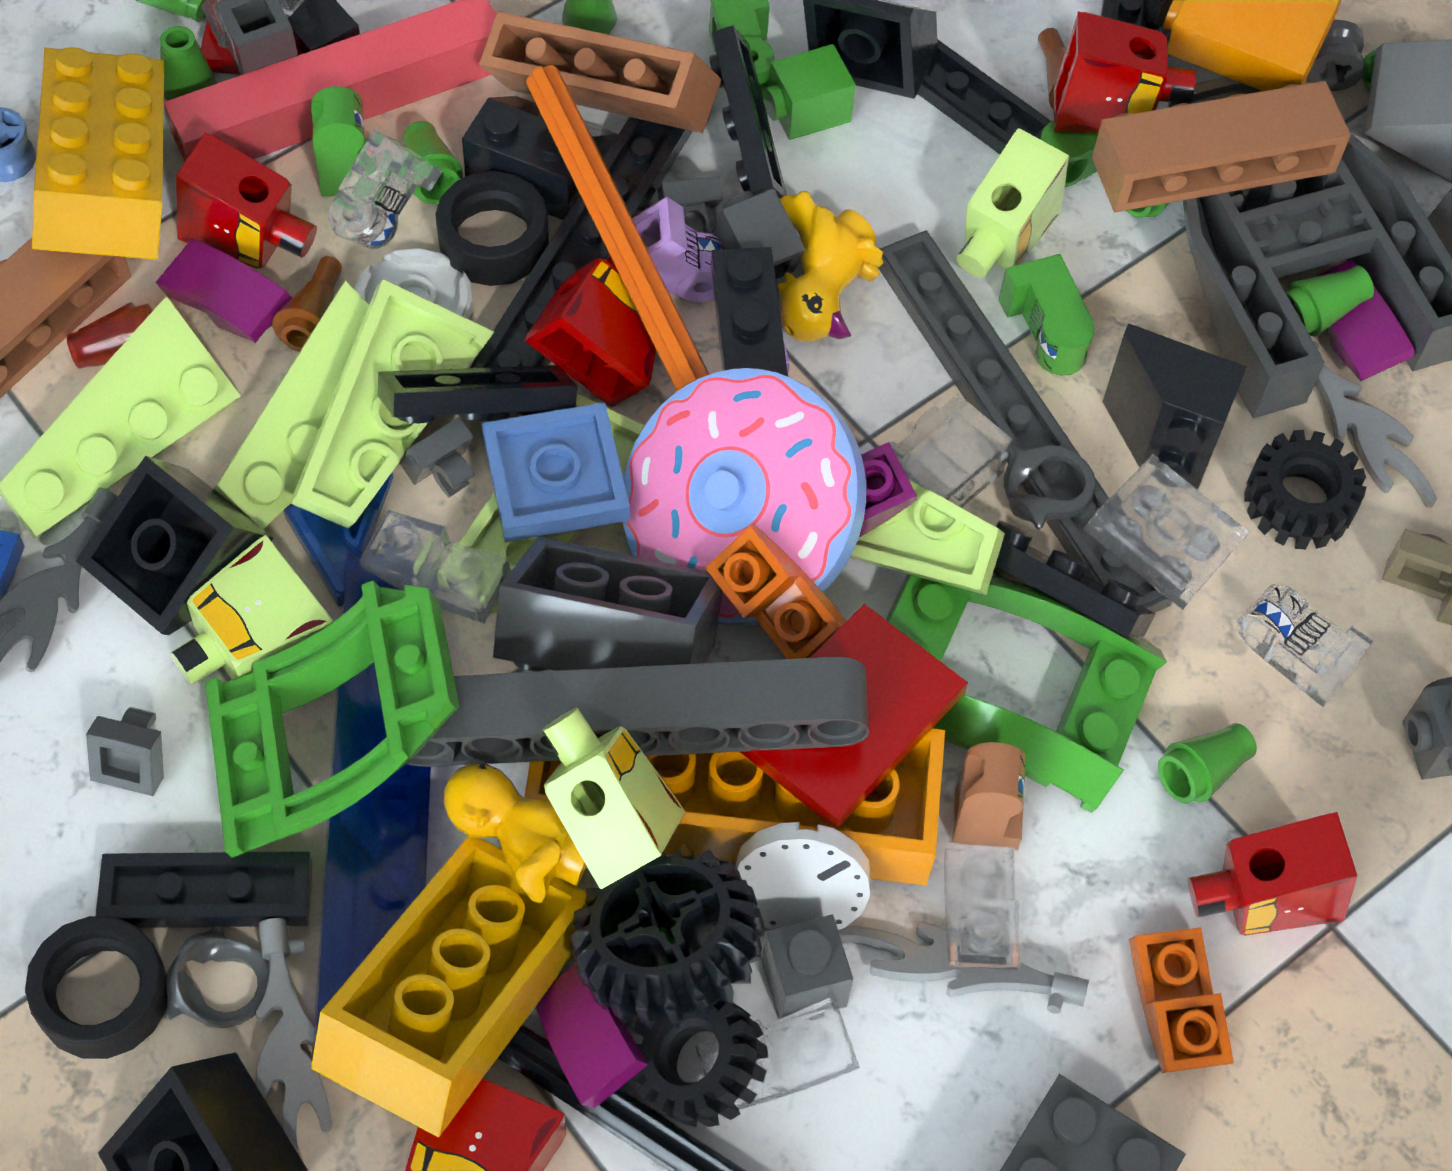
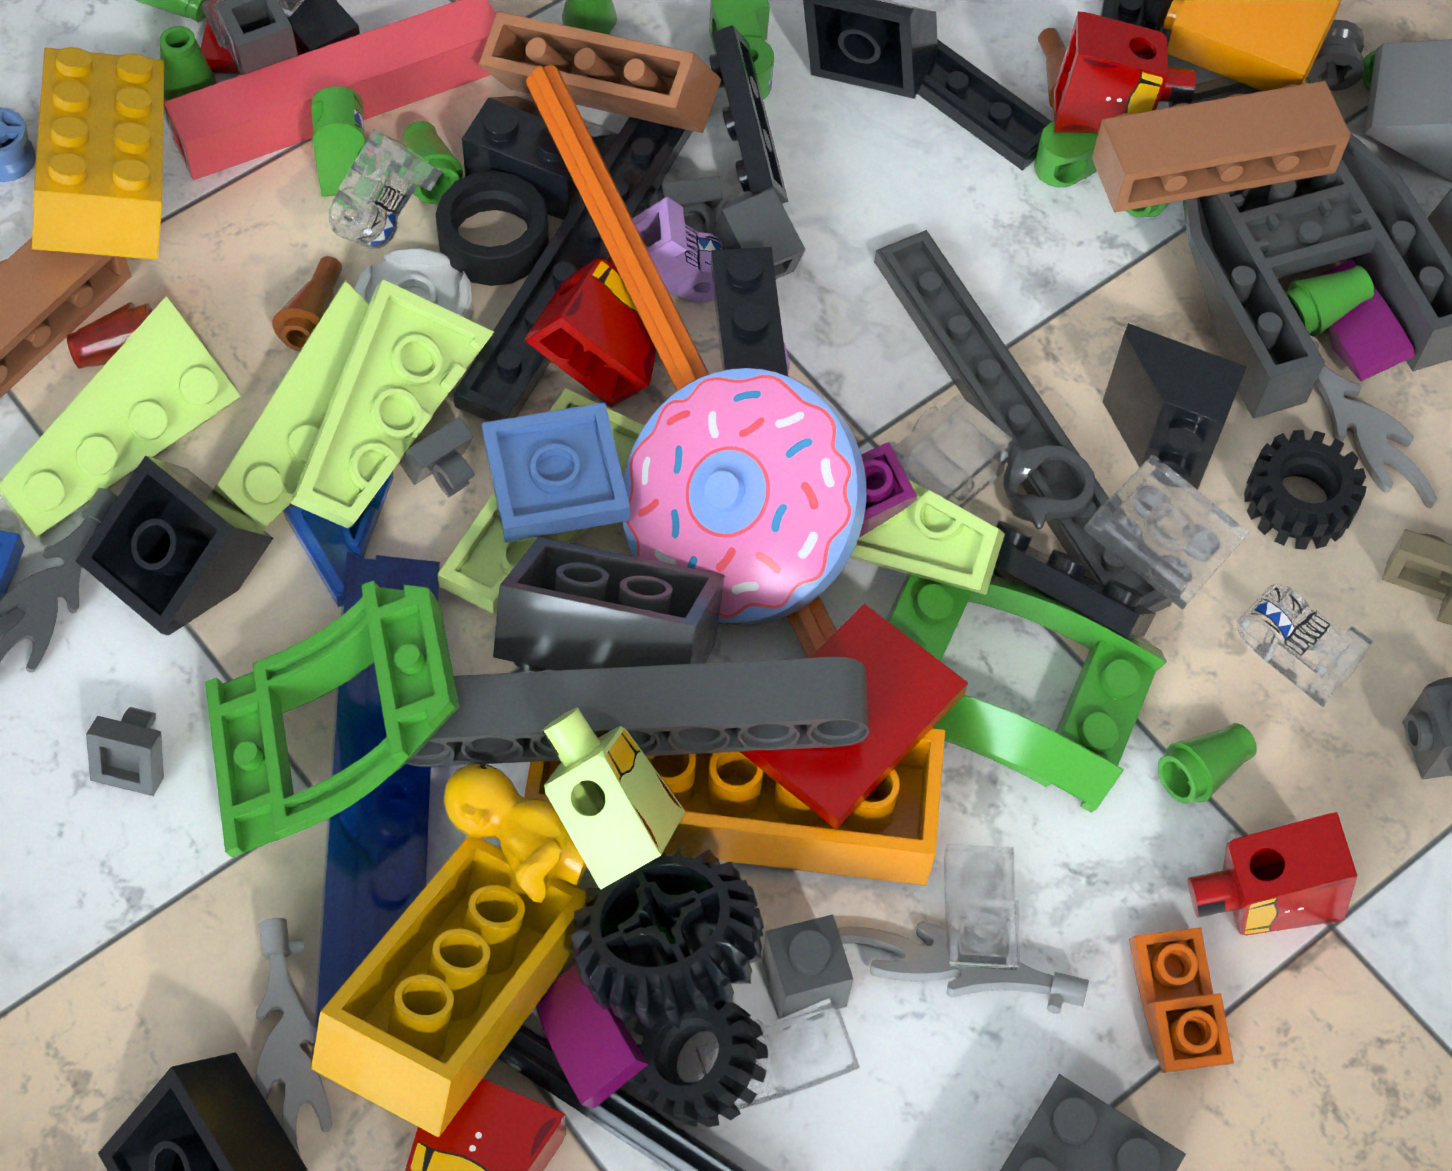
(65, 949): black tyre -> none
(203, 947): dark grey piece -> none
(205, 888): black plate -> none
(224, 289): magenta slope -> none
(237, 205): red torso -> none
(248, 615): yellowish green torso -> none
(423, 556): clear slope -> none
(475, 392): black plate -> none
(776, 592): orange slope -> none
(805, 874): white tile -> none
(810, 92): bright green brick -> none
(833, 258): yellow animal -> none
(990, 796): nougat leg -> none
(1013, 205): yellowish green torso -> none
(1052, 310): bright green leg -> none

